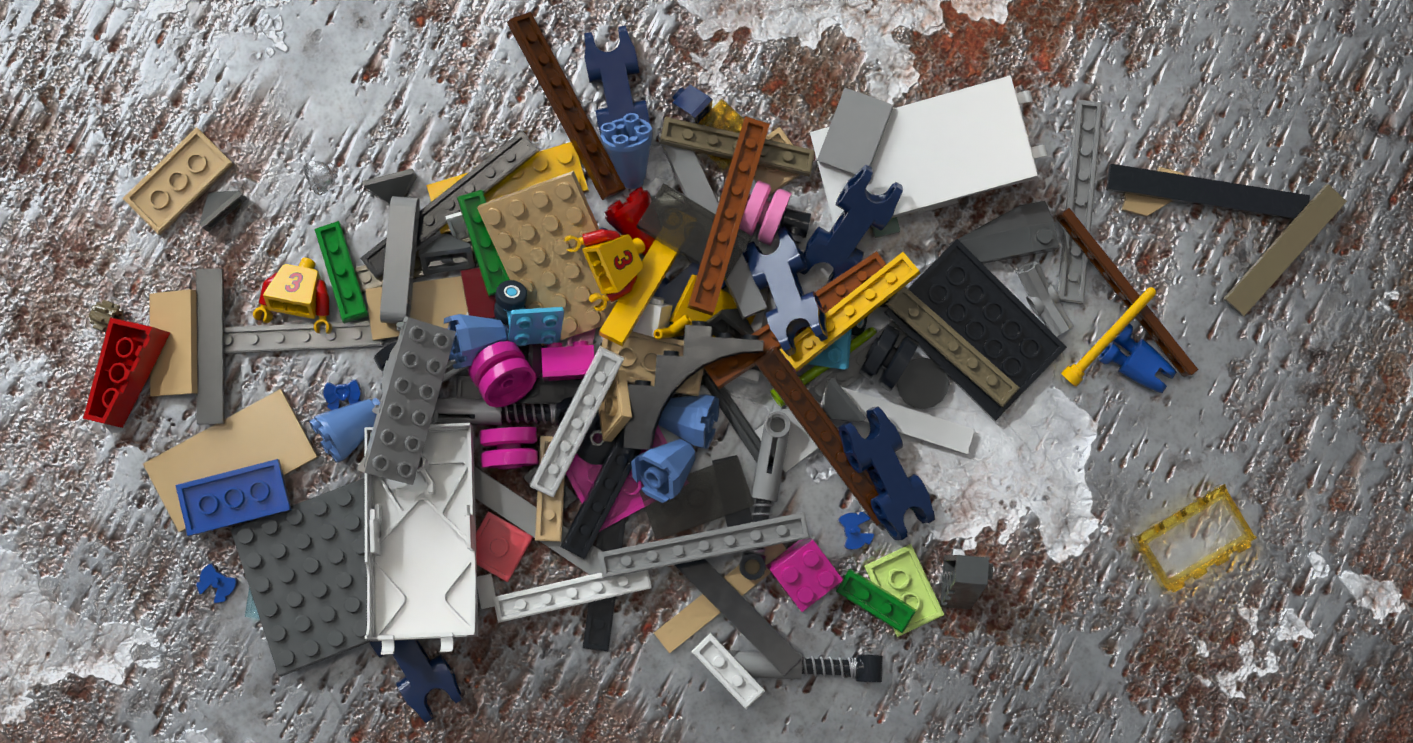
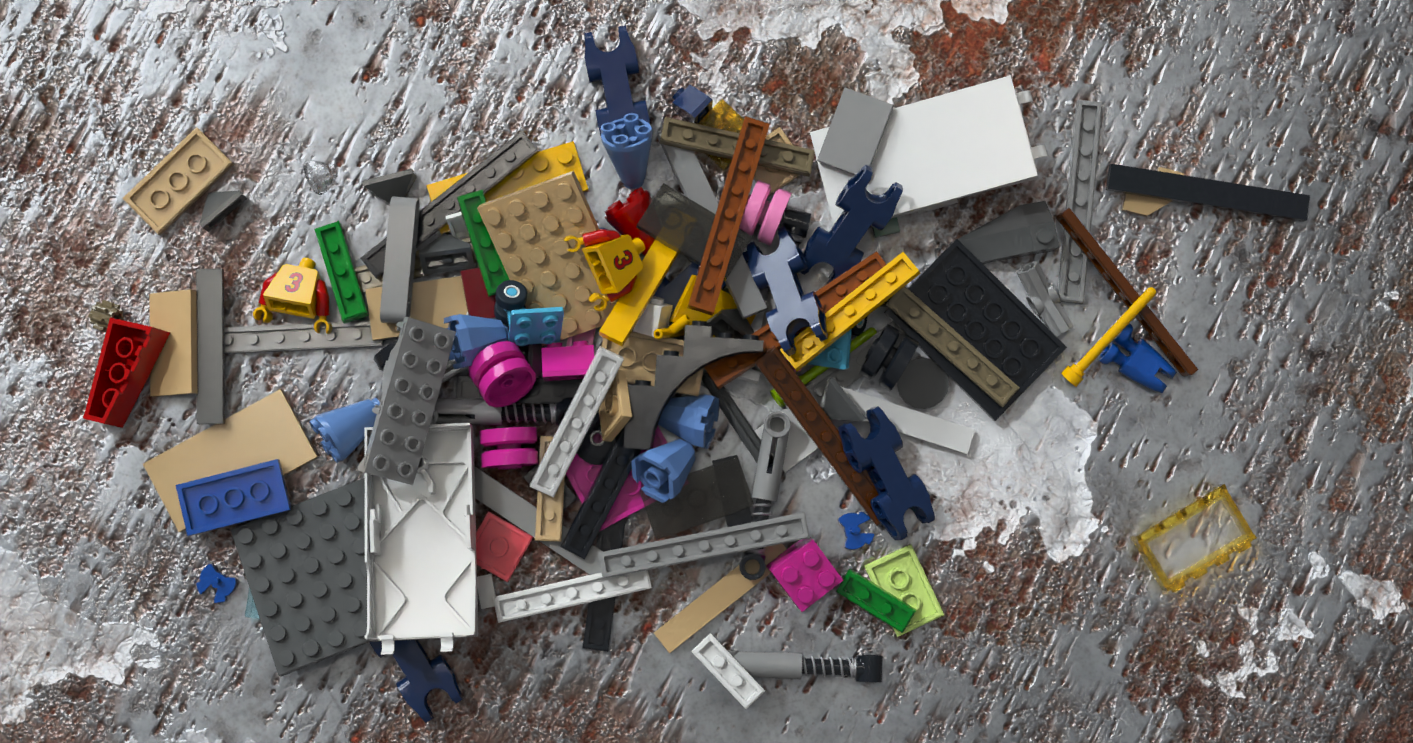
(335, 393): blue piece -> none
(566, 105): reddish brown tile -> none
(741, 614): black tile -> none
(964, 580): dark grey wedge -> none
(1285, 250): dark tan tile -> none

